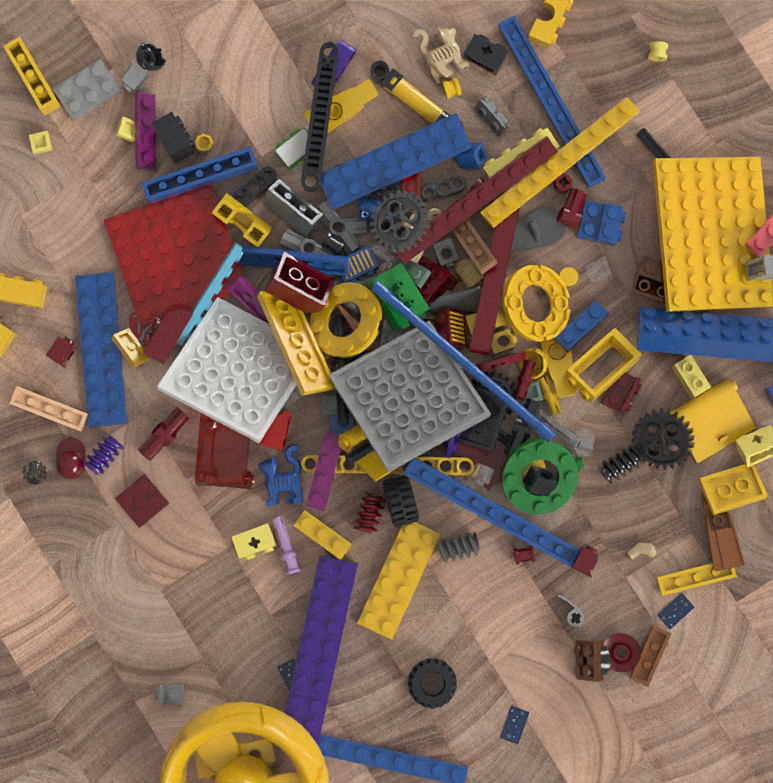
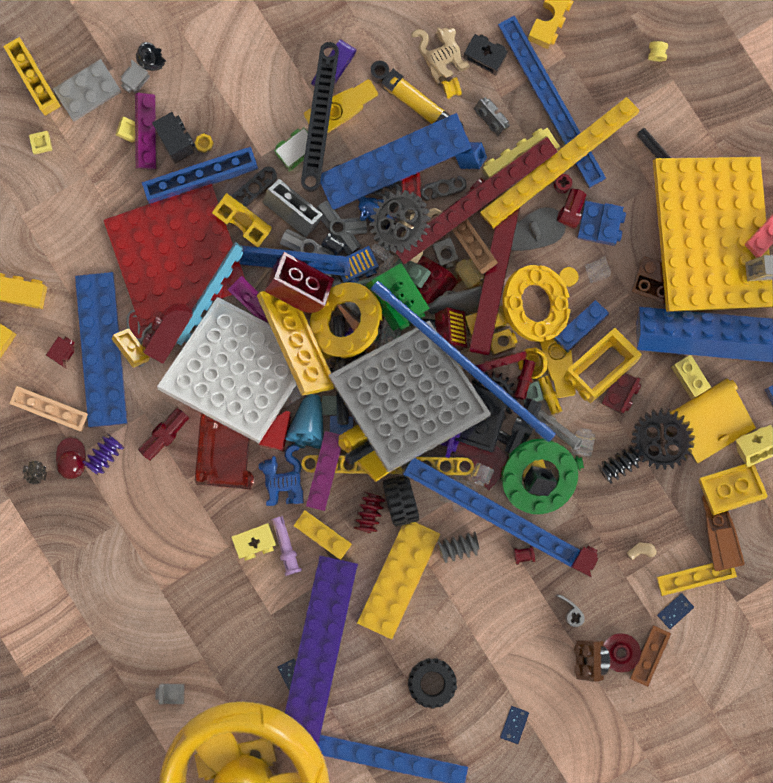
(142, 500): dark red plate -> none
(307, 423): none -> dark azure cone

